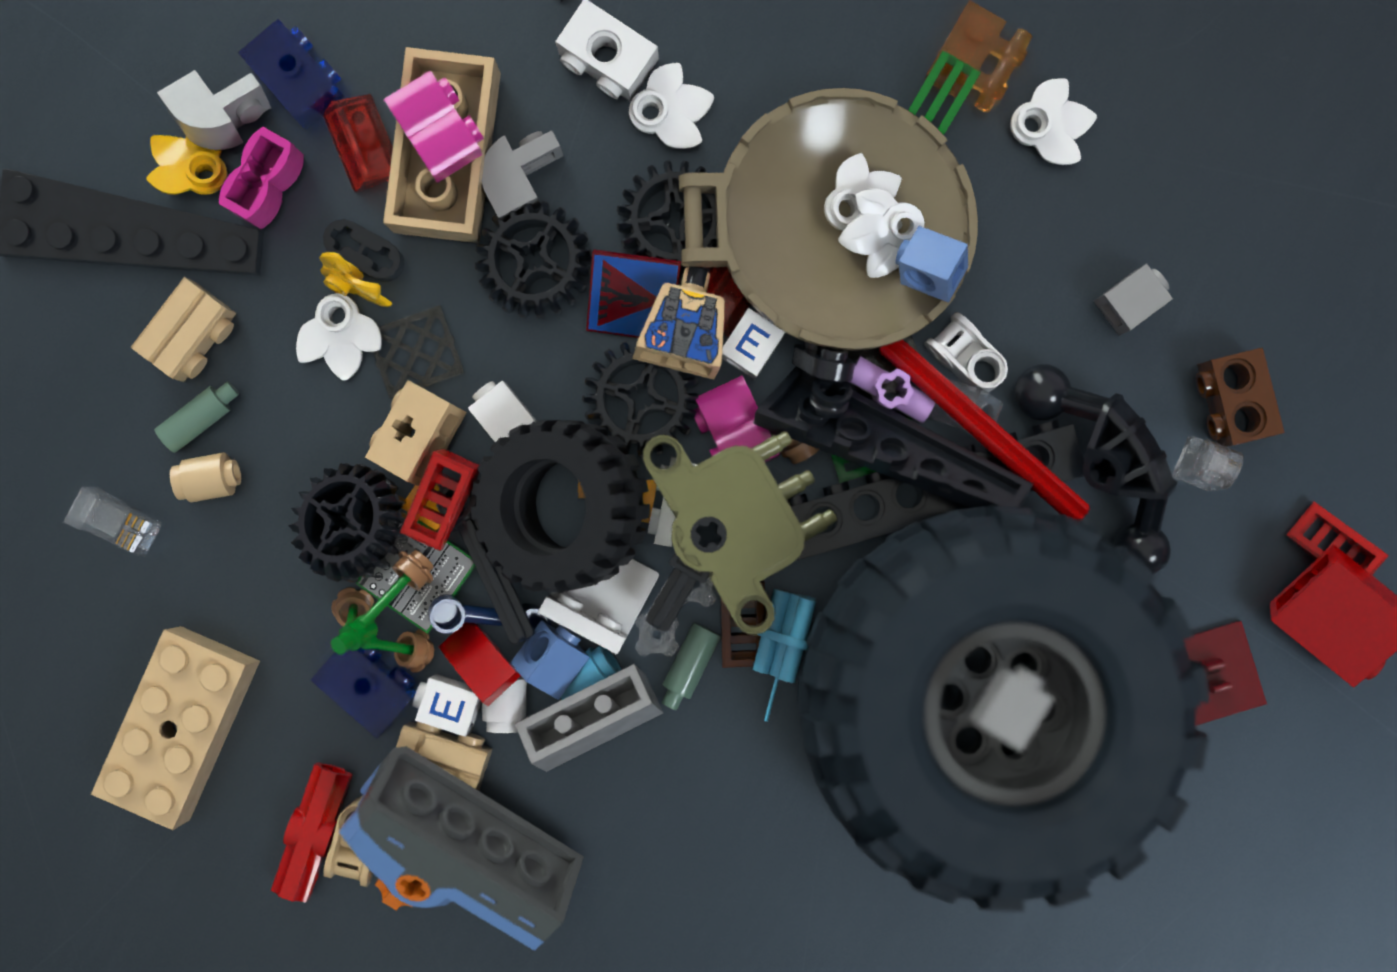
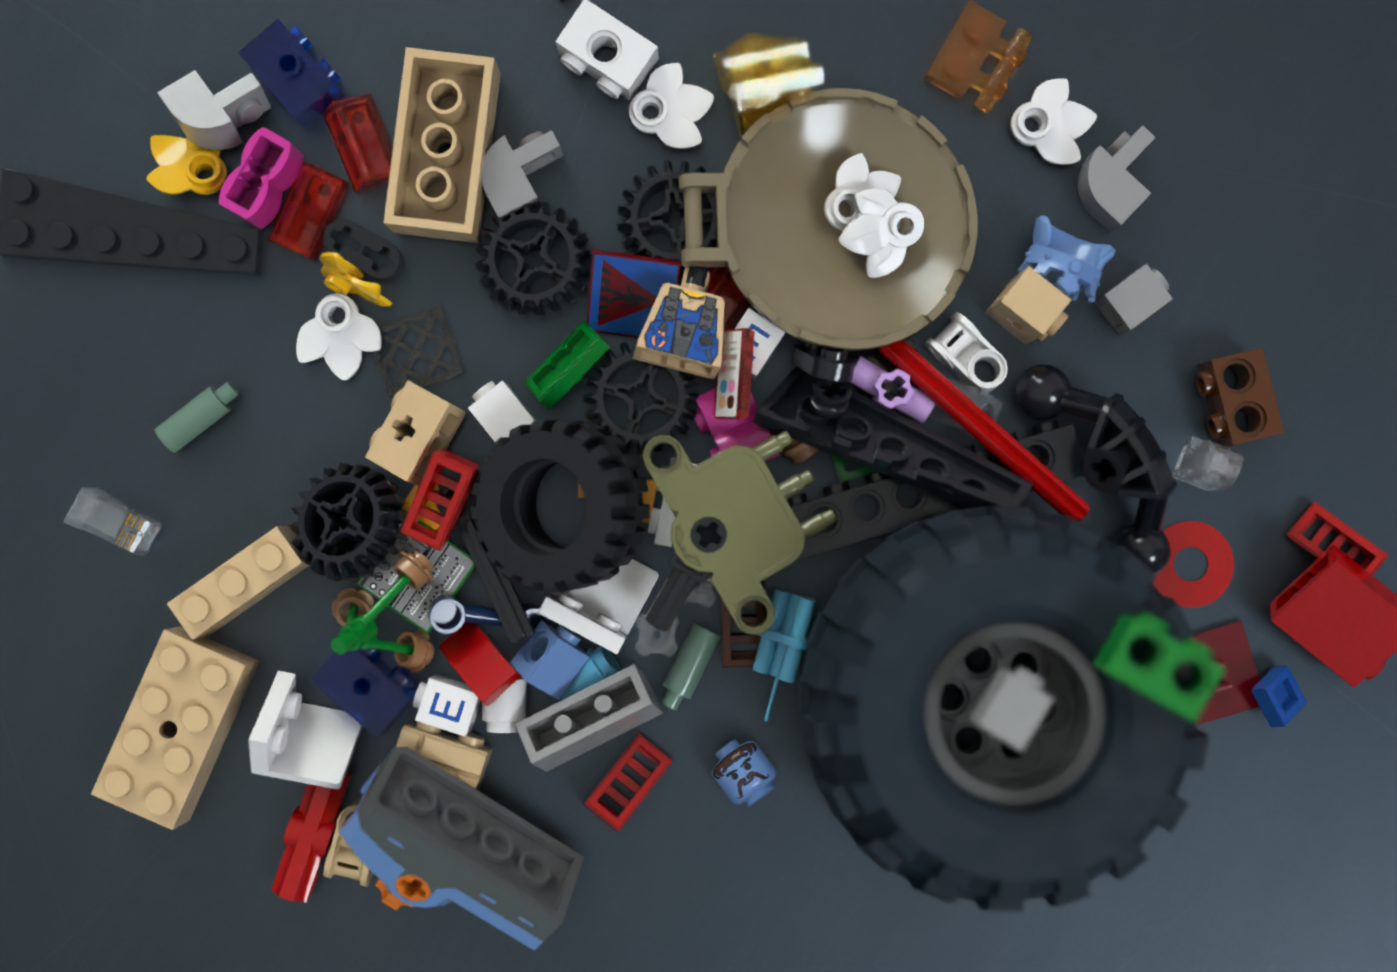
(185, 331): tan brick -> none
(205, 477): tan brick -> none
(238, 583): none -> tan brick
(301, 739): none -> white bracket
(308, 211): none -> clear red slope
(434, 126): dark pink brick -> none
(566, 365): none -> green plate
(602, 811): none -> red slope
(734, 375): none -> slope
(744, 772): none -> medium blue head
(764, 74): none -> clear yellow piece
(932, 263): medium blue brick -> none
(958, 66): green tile -> none
(1030, 307): none -> tan brick
(1066, 260): none -> medium blue hair
(1107, 187): none -> light grey brick
(1155, 672): none -> green brick
(1219, 569): none -> red piece
(1279, 696): none -> blue plate

